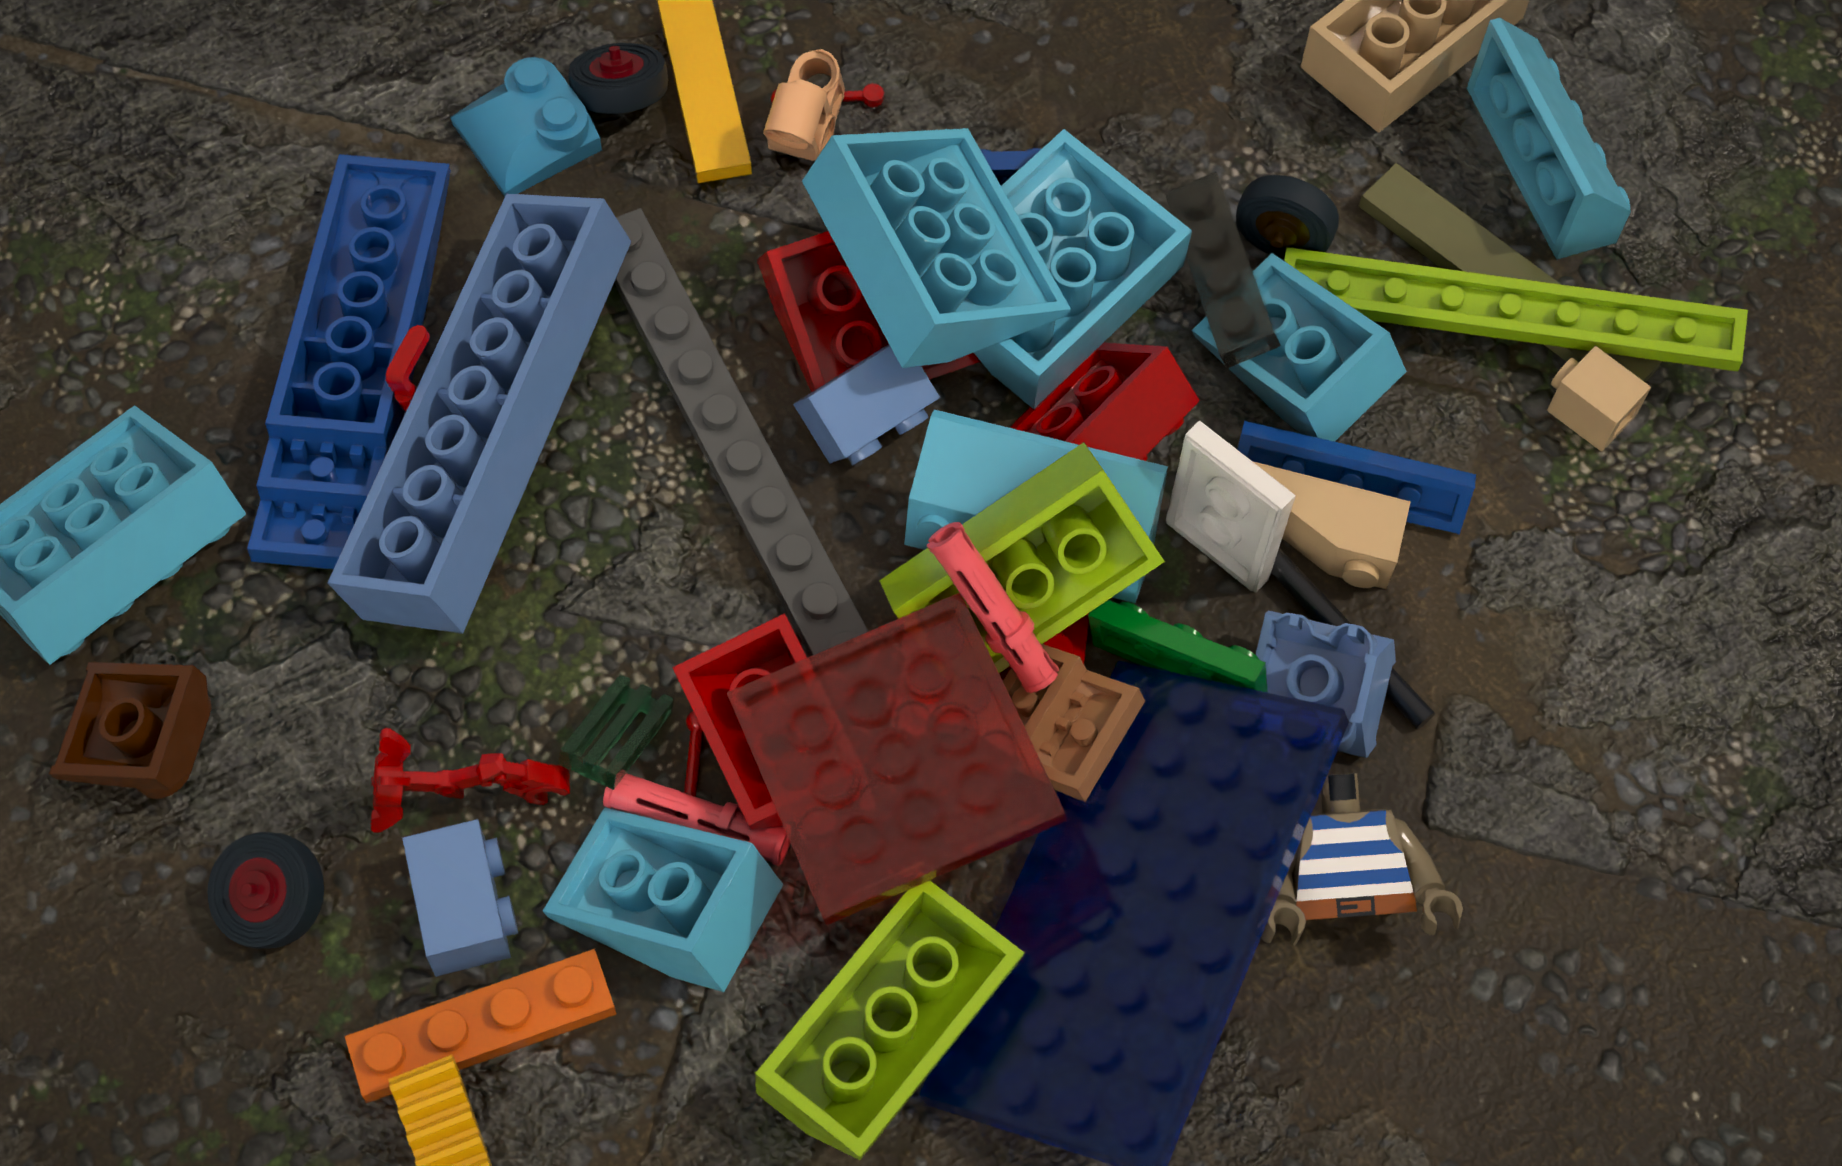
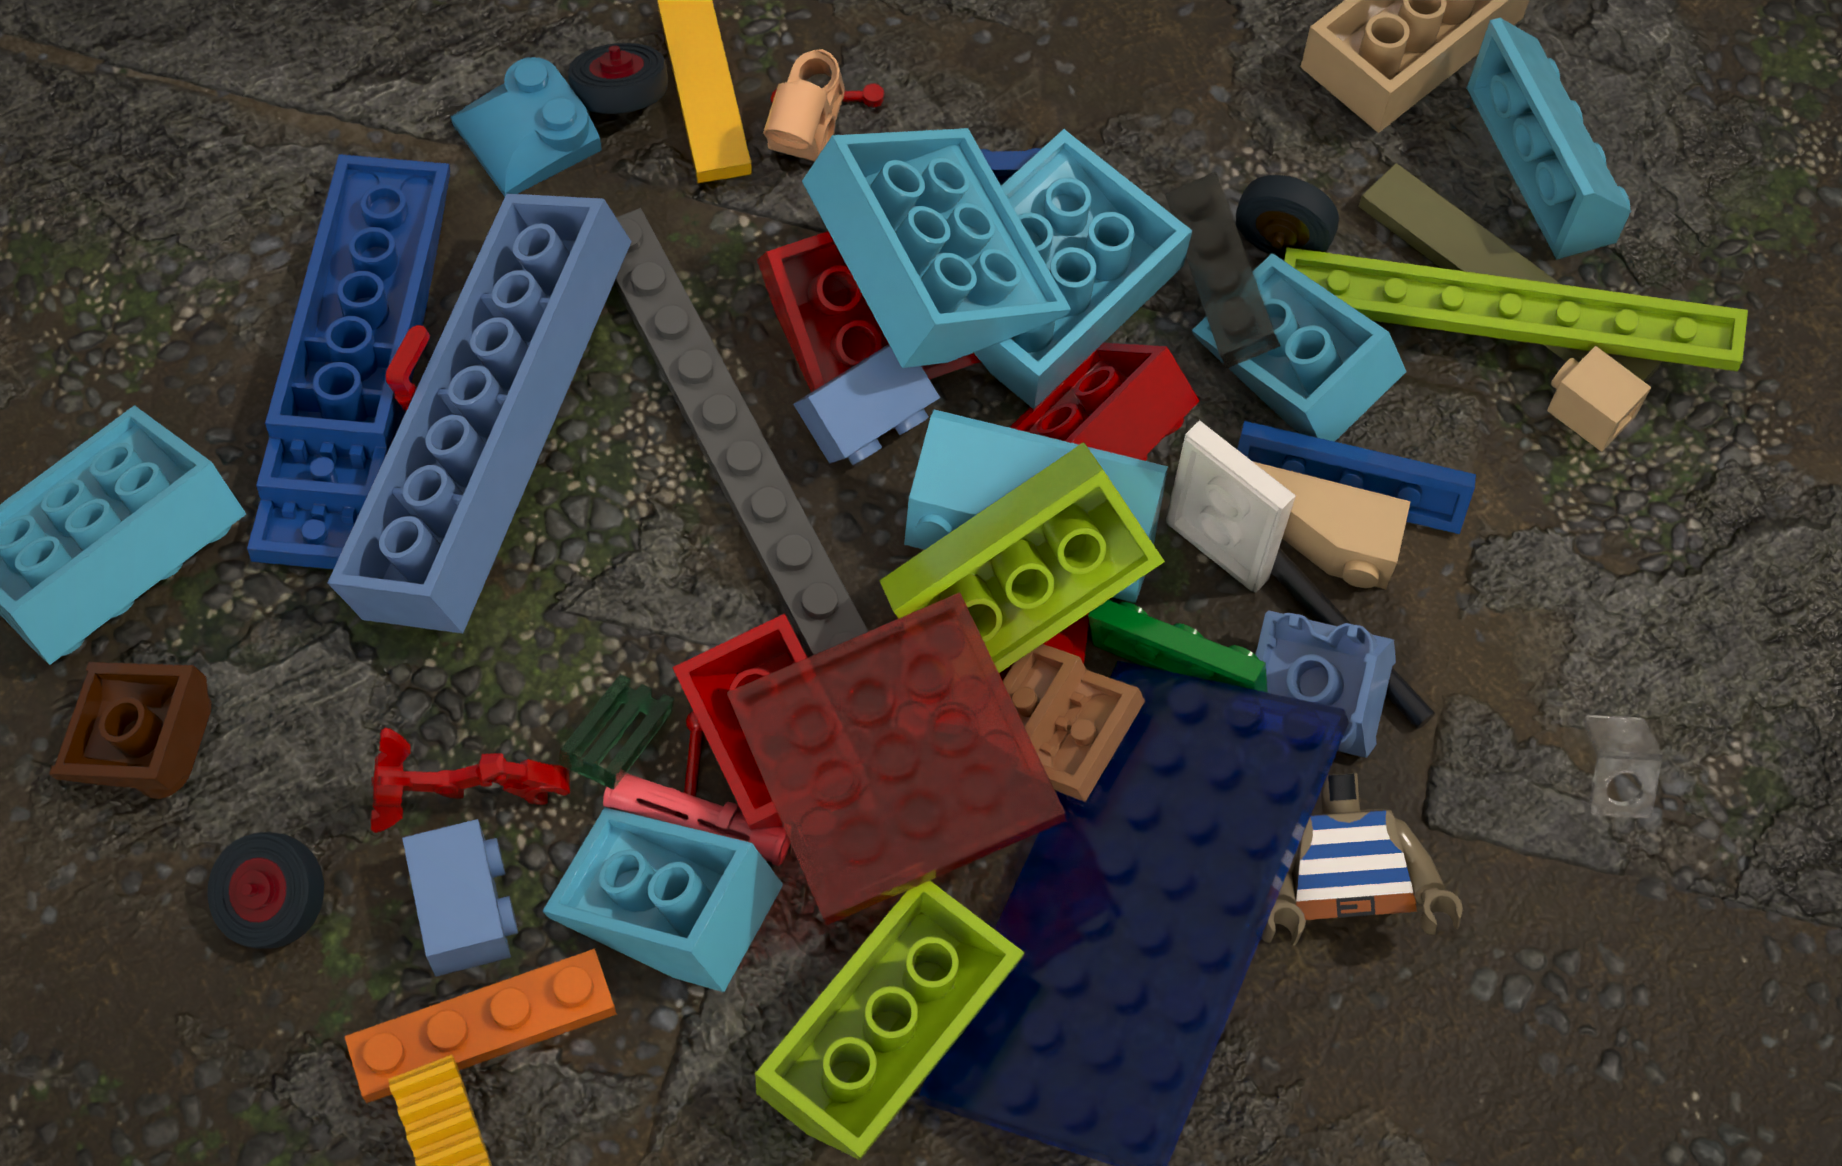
(1006, 627): coral pin -> none
(1621, 748): none -> clear bracket

